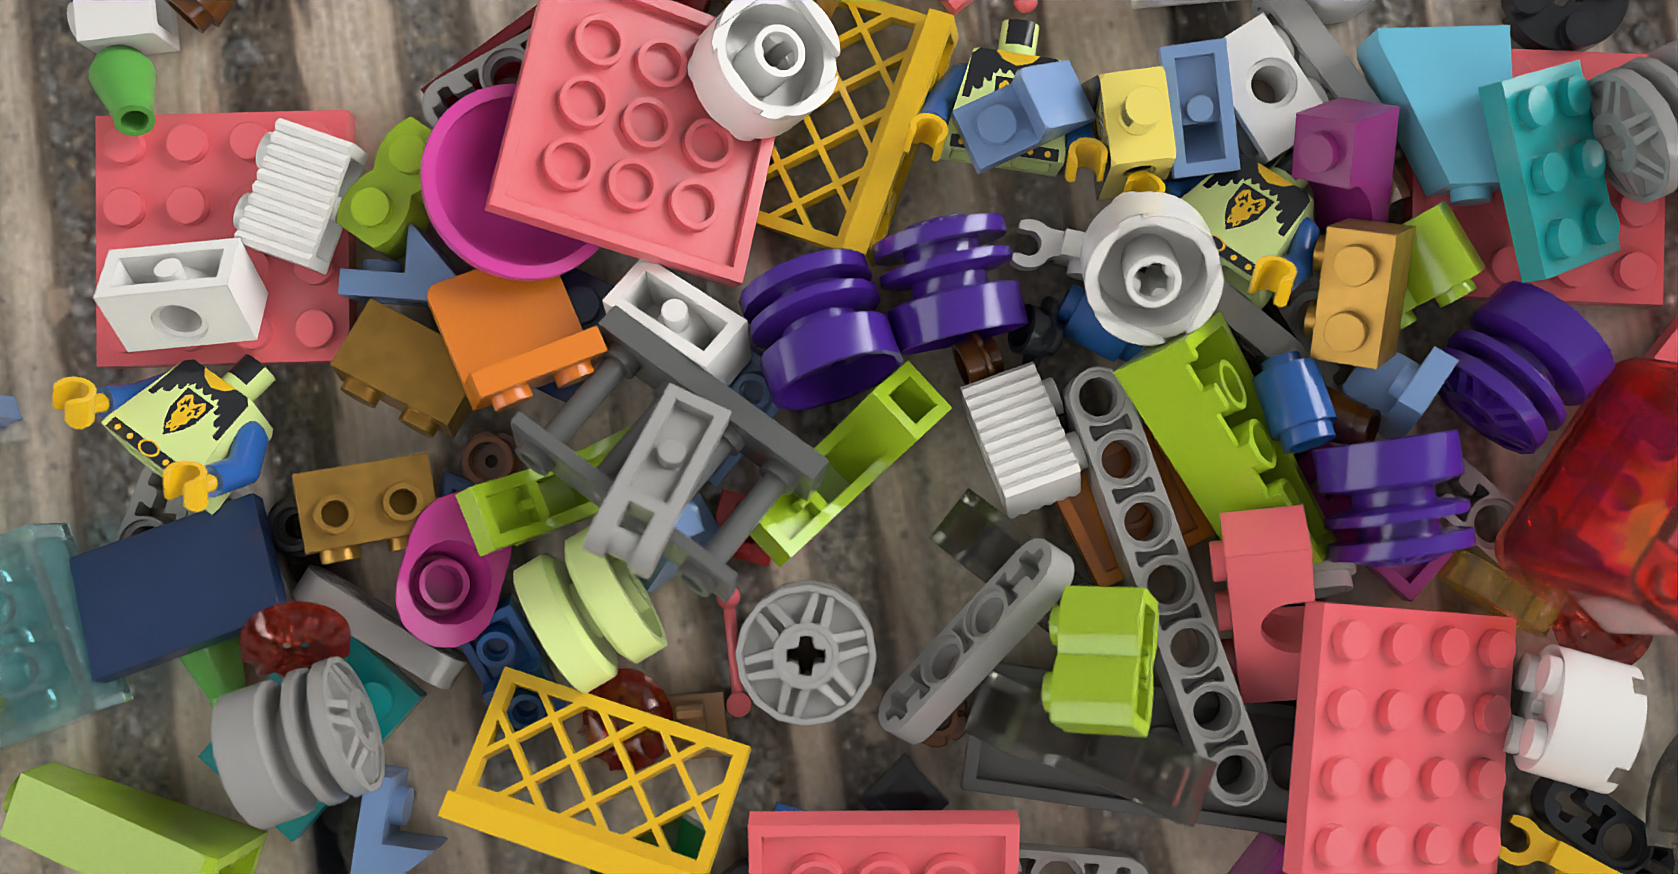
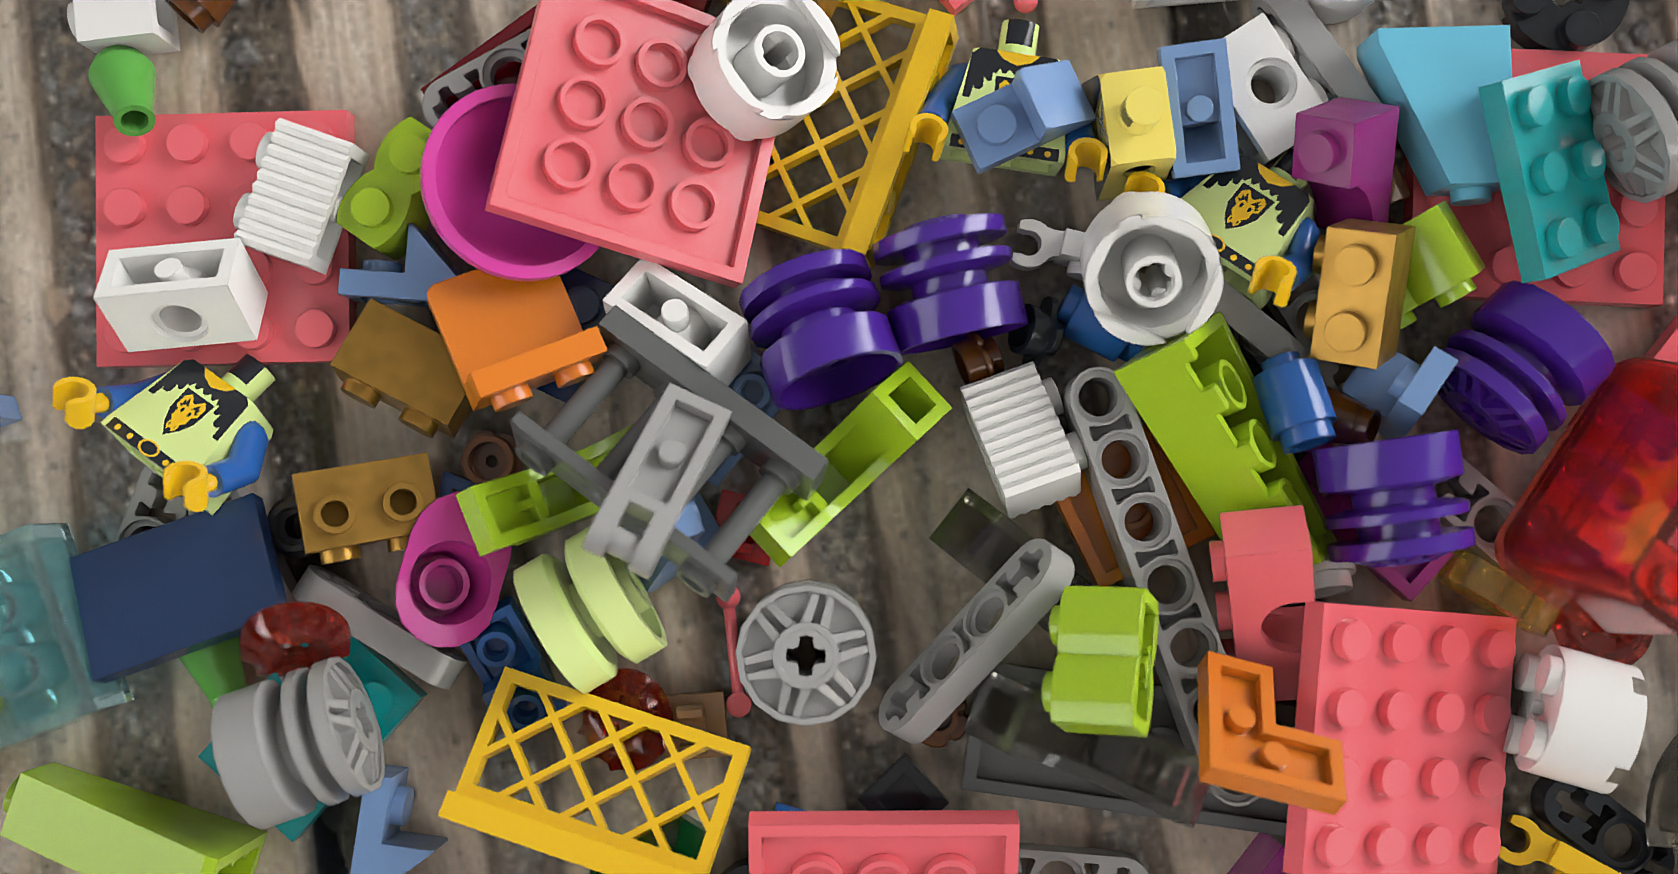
(1253, 754): none -> orange plate

